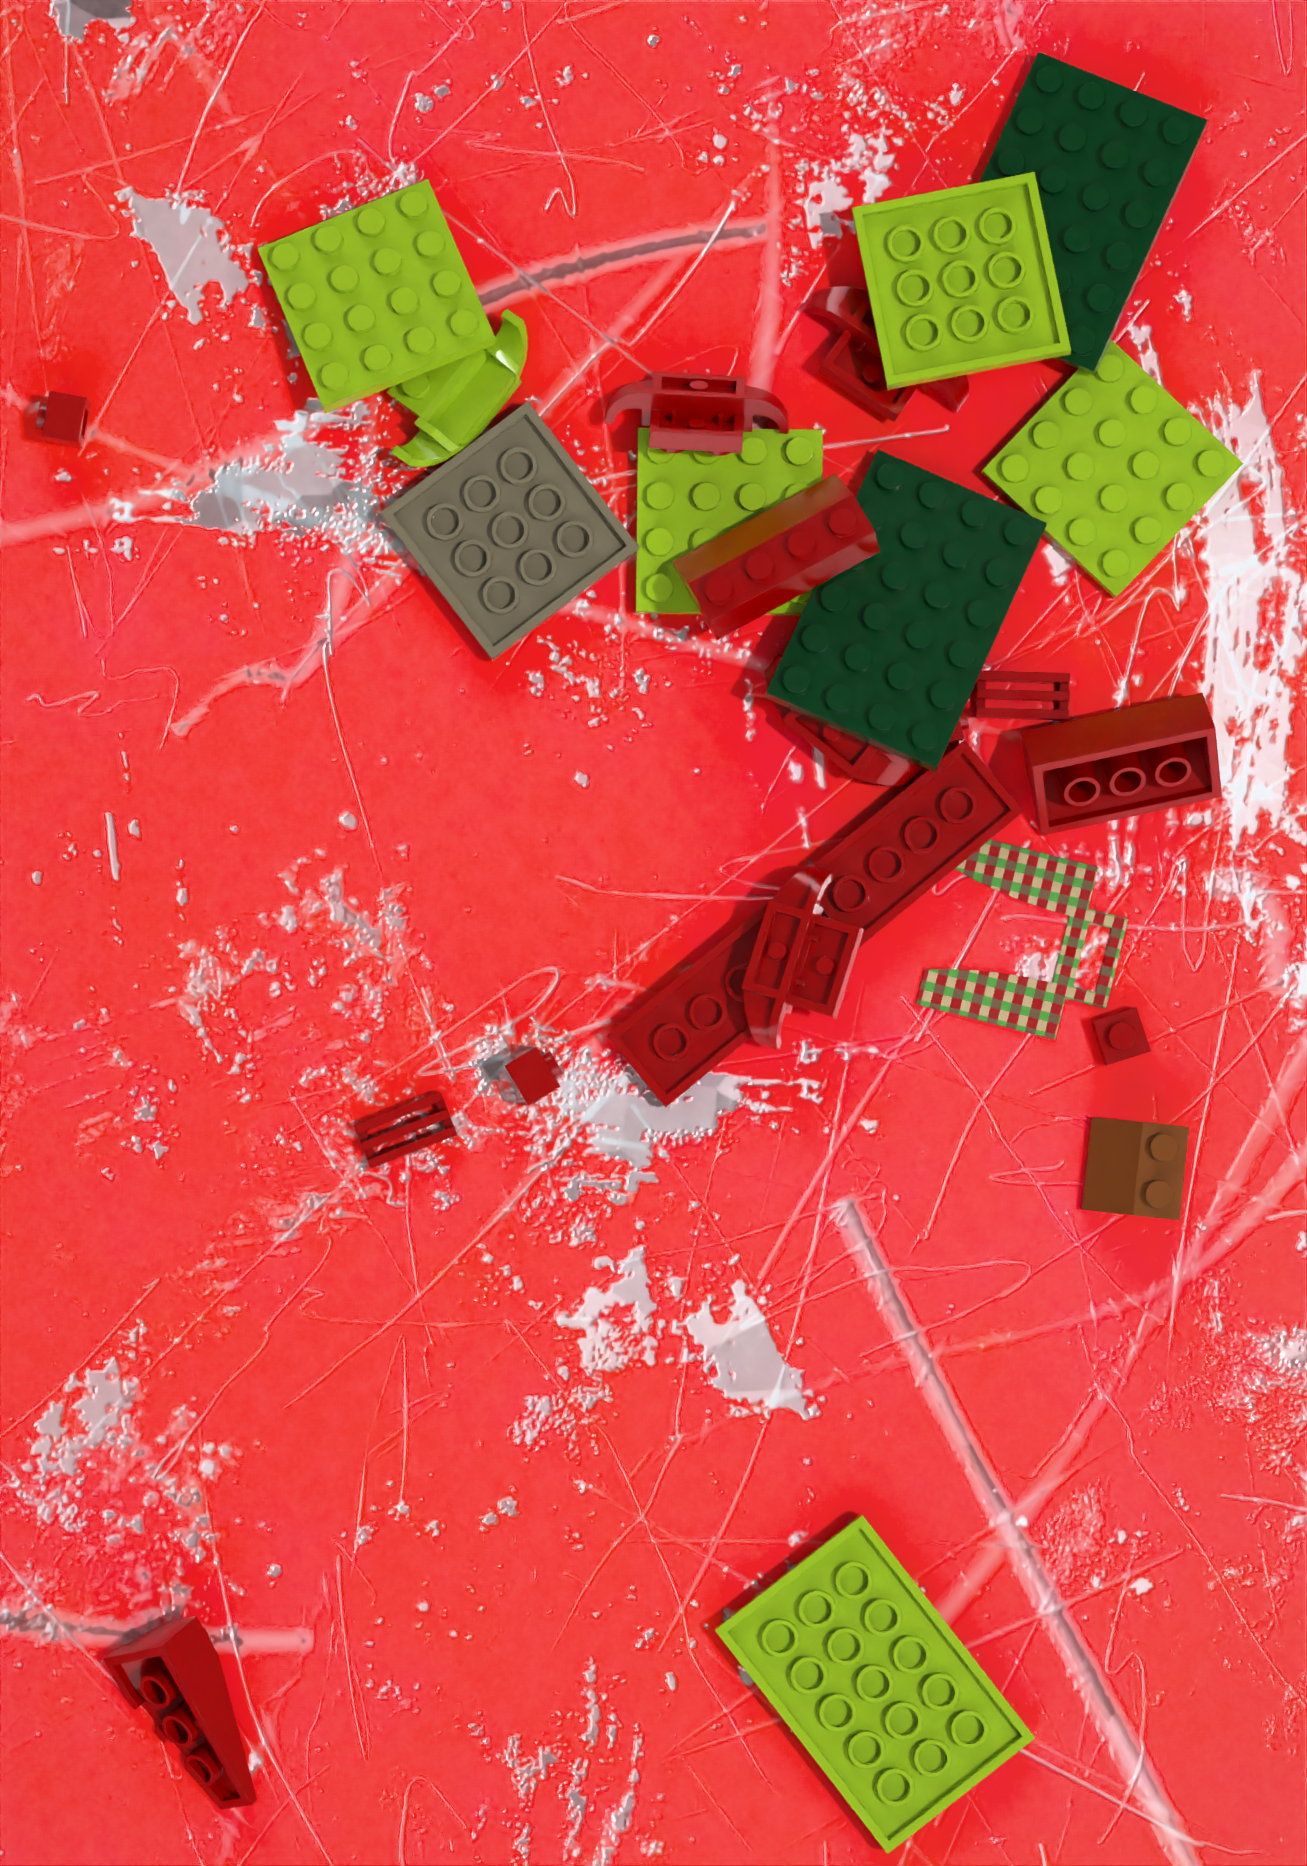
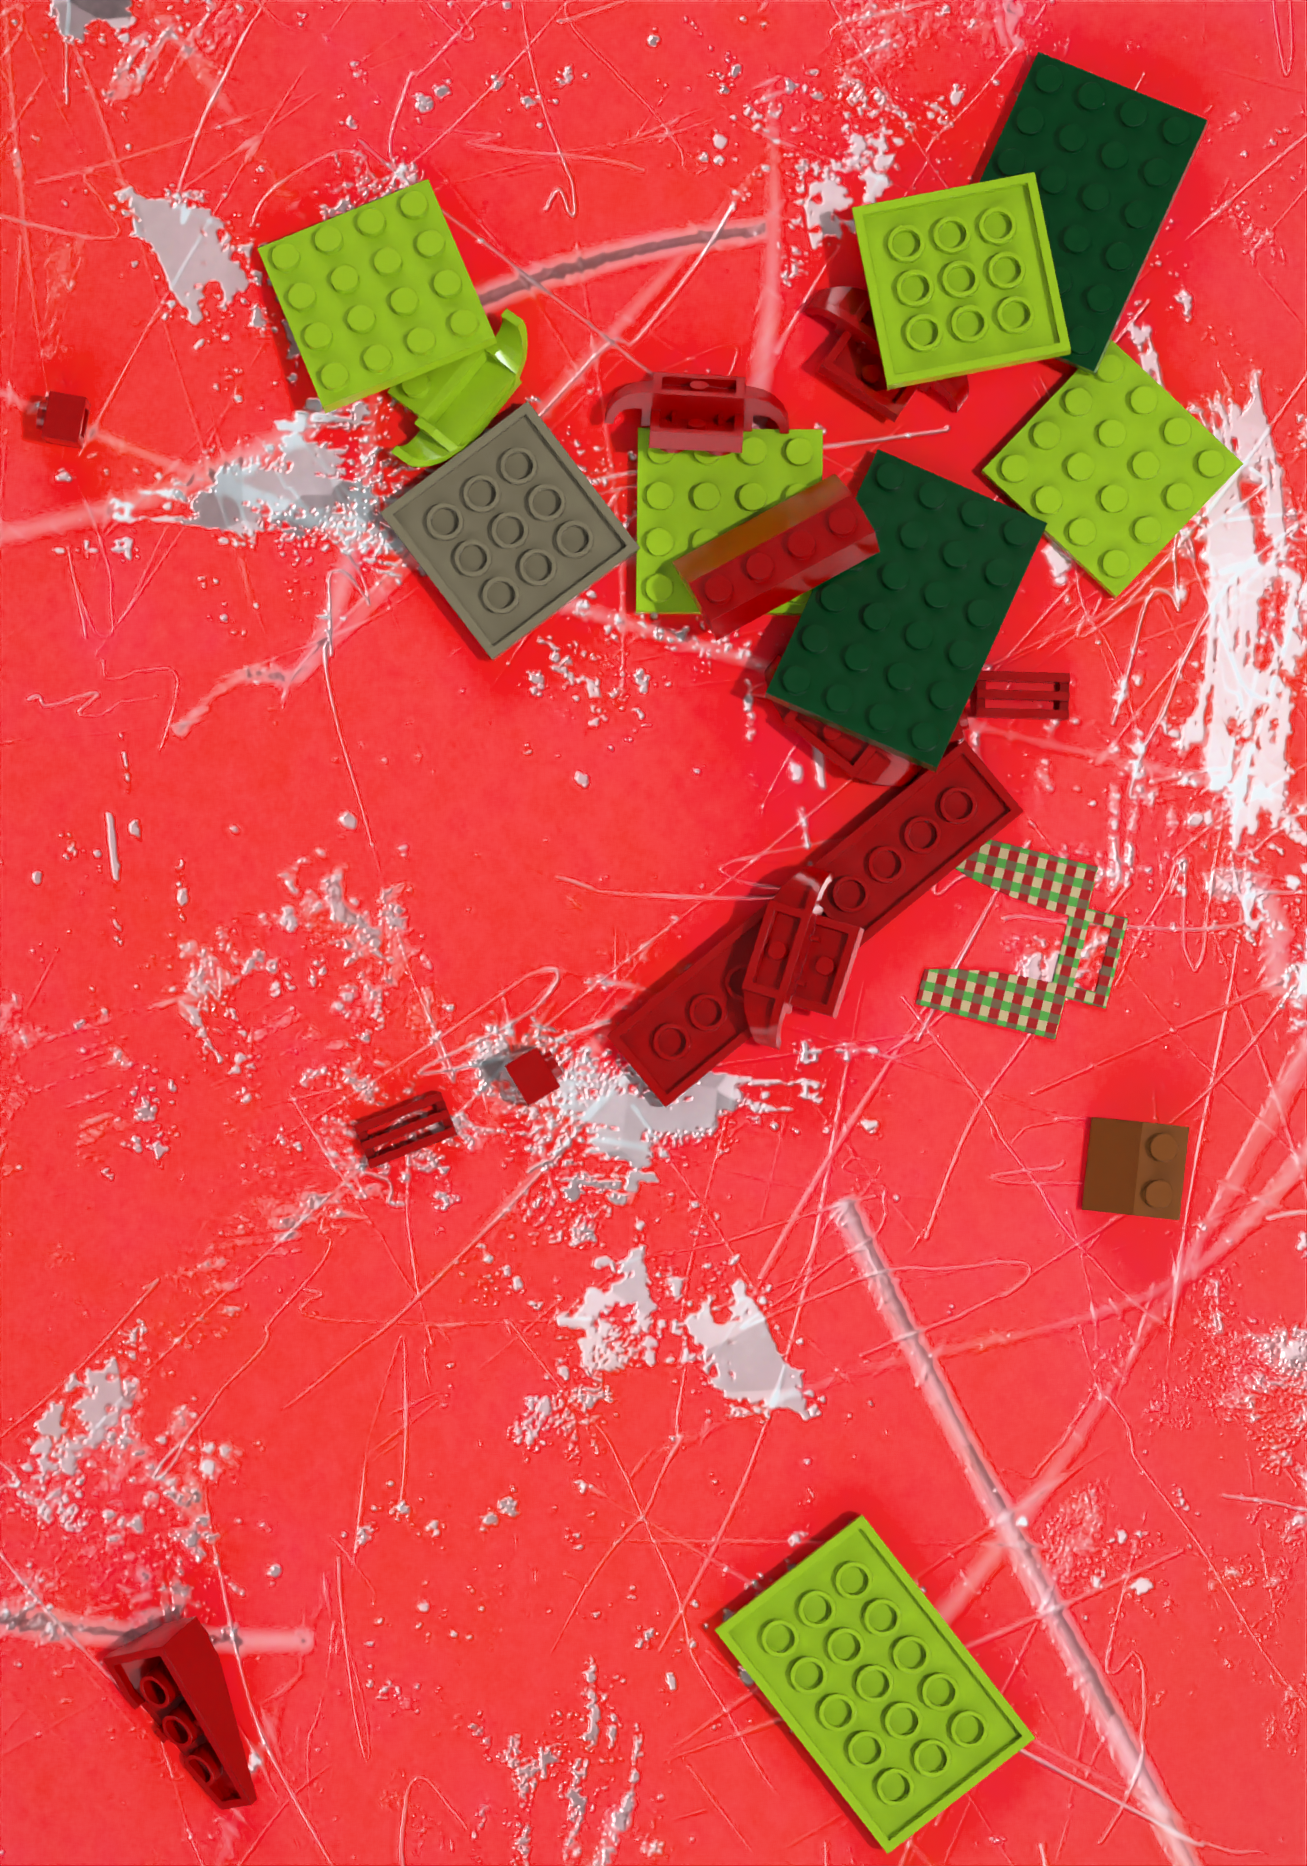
(1120, 1036): red plate -> none
(1122, 763): red slope -> none

